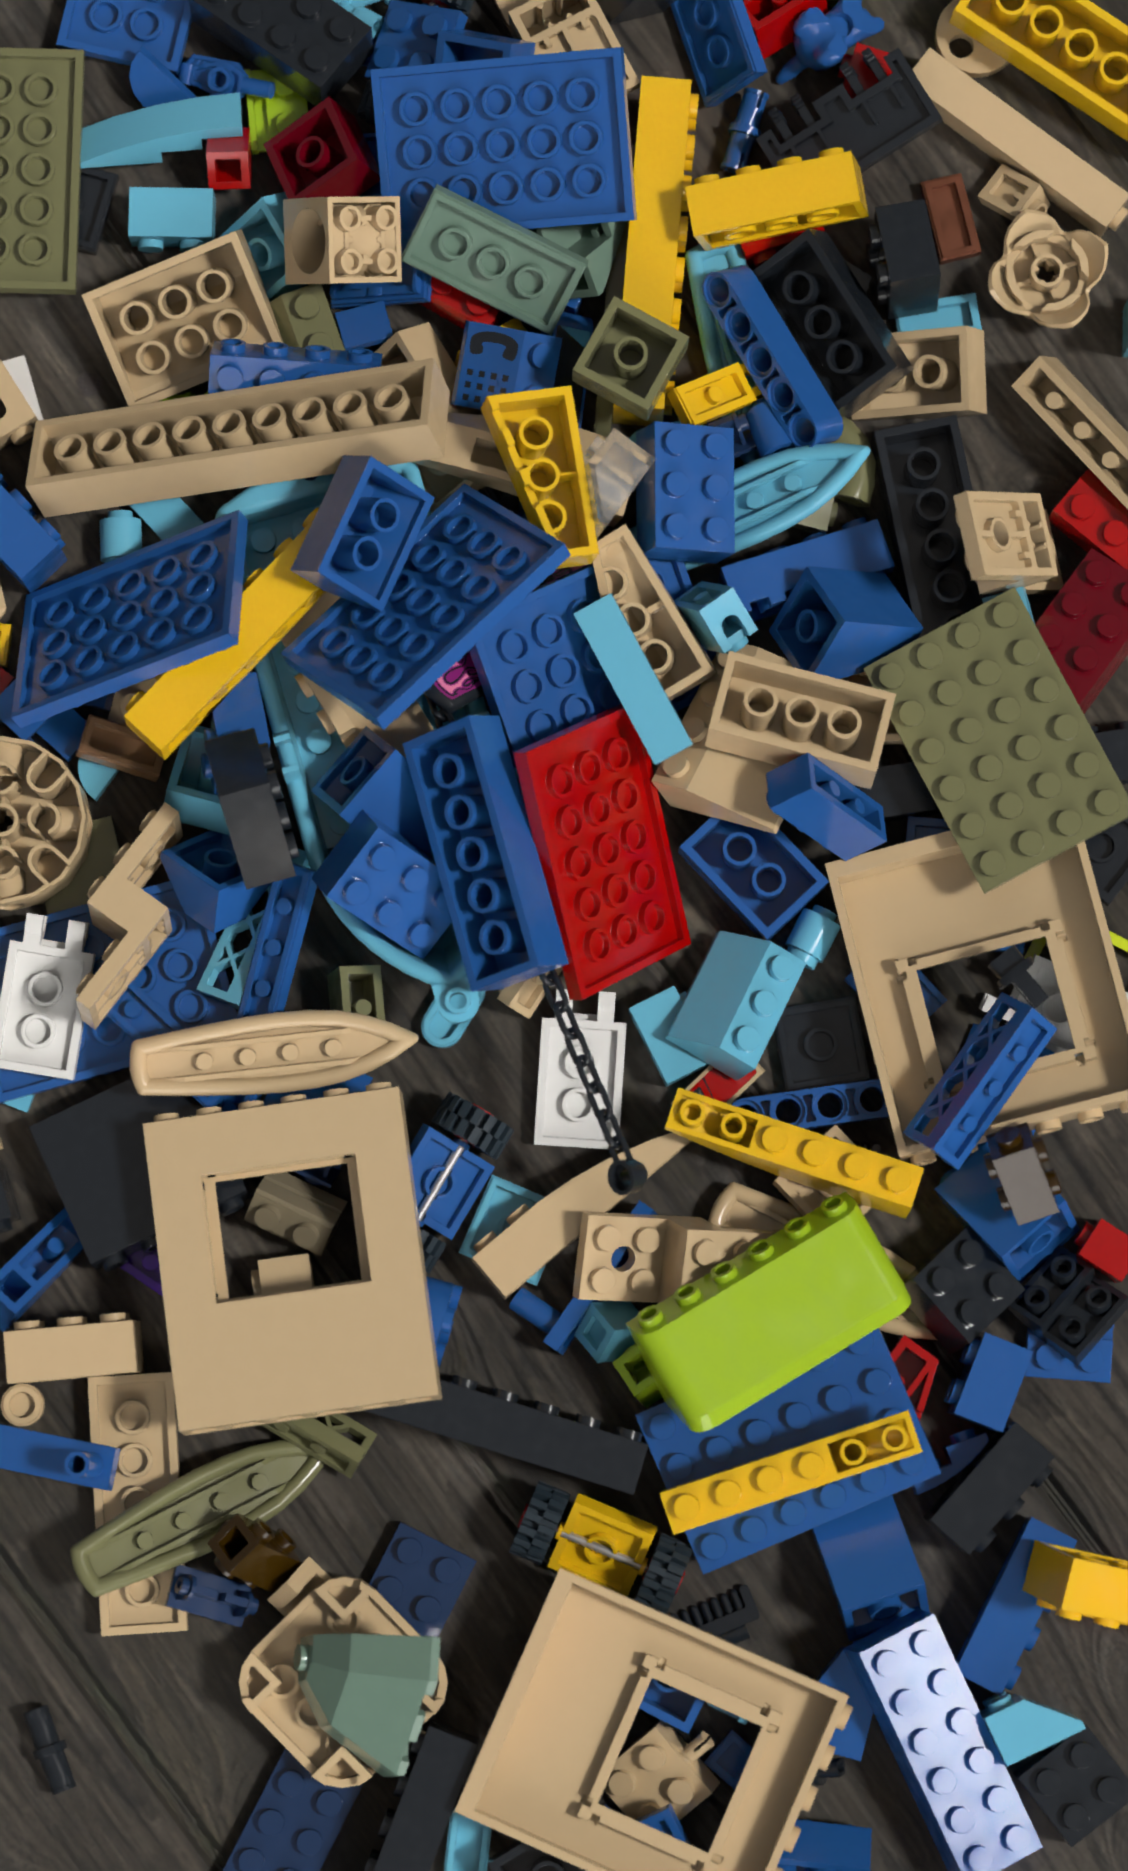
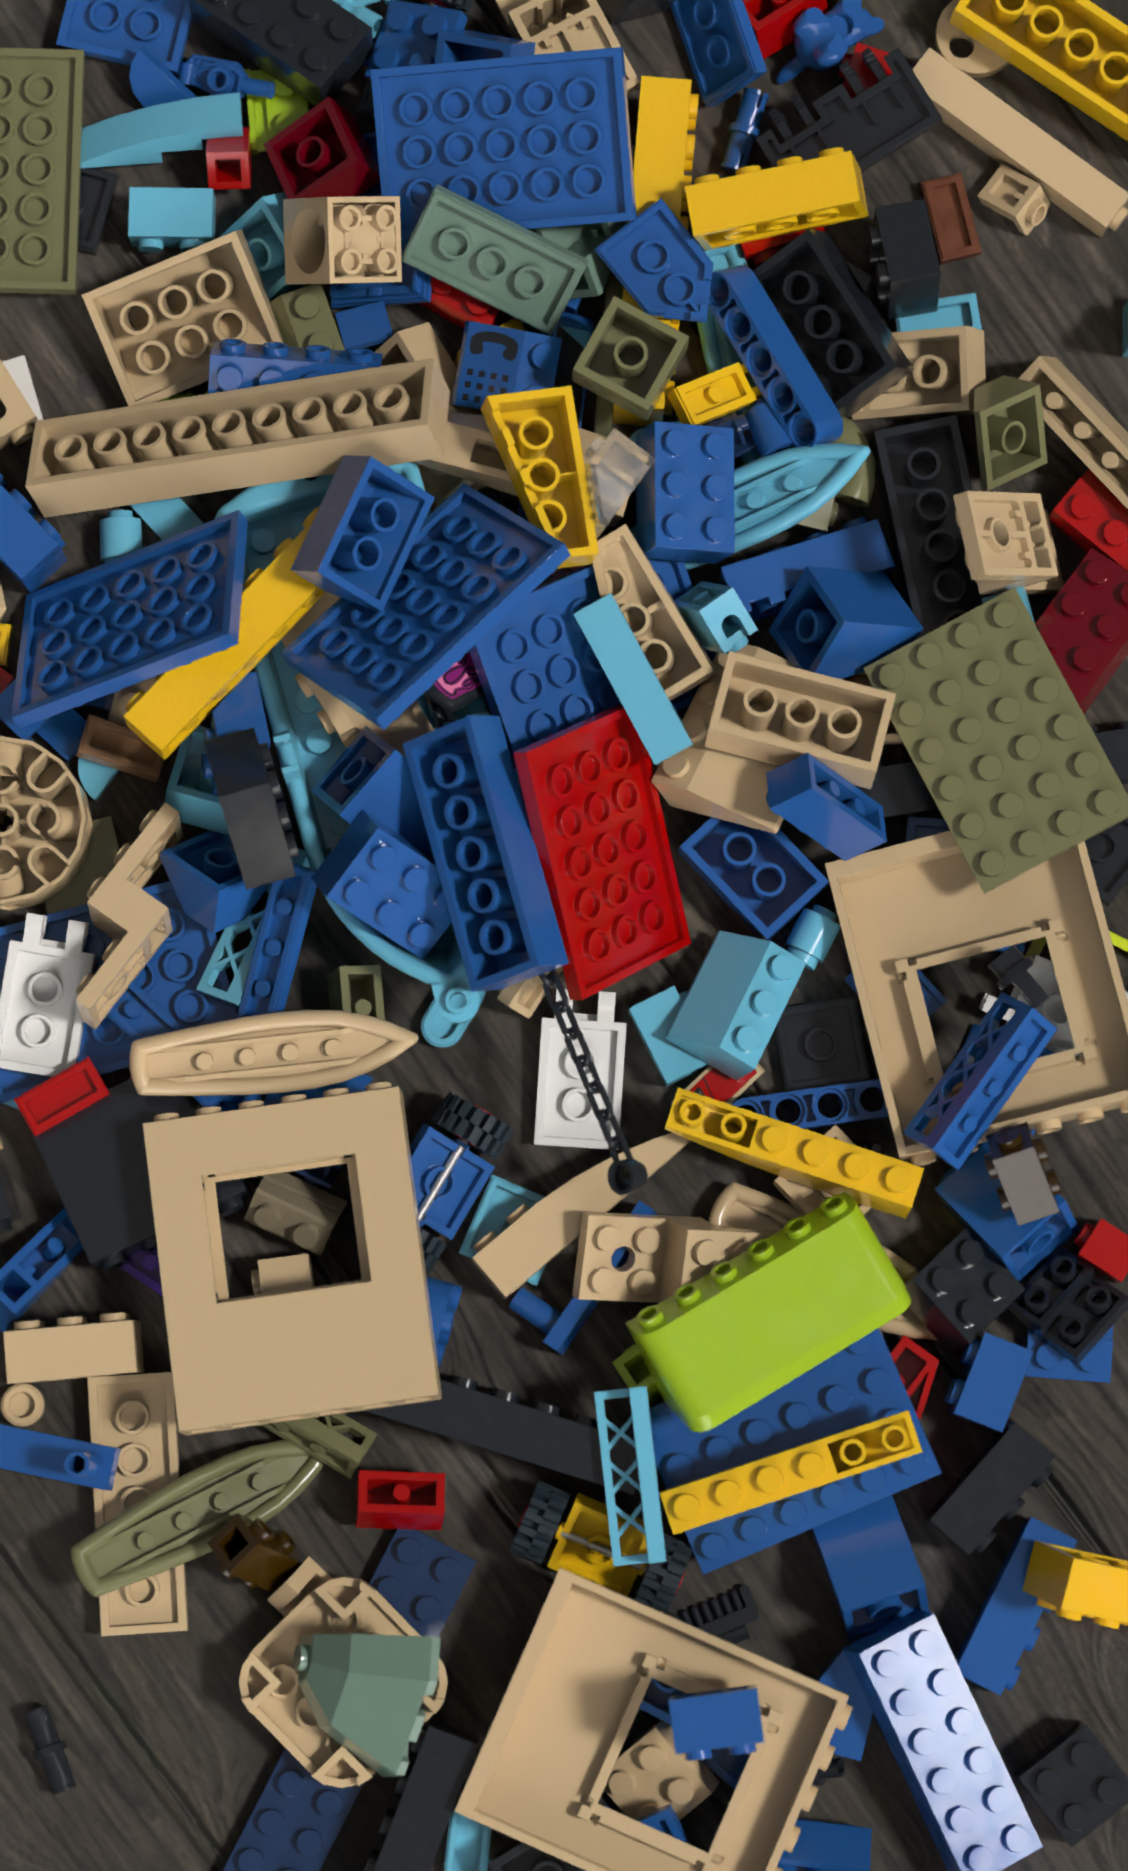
(62, 1096): none -> red tile
(210, 1596): dark blue hinge -> none
(400, 1500): none -> red brick
(605, 1329): medium azure panel -> none
(646, 1473): none -> medium azure fence
(660, 265): none -> blue tile
(716, 1721): none -> blue brick
(959, 1454): blue slope -> none
(1008, 429): none -> olive slope
(1025, 1726): medium azure slope -> none
(1036, 242): tan brick -> none

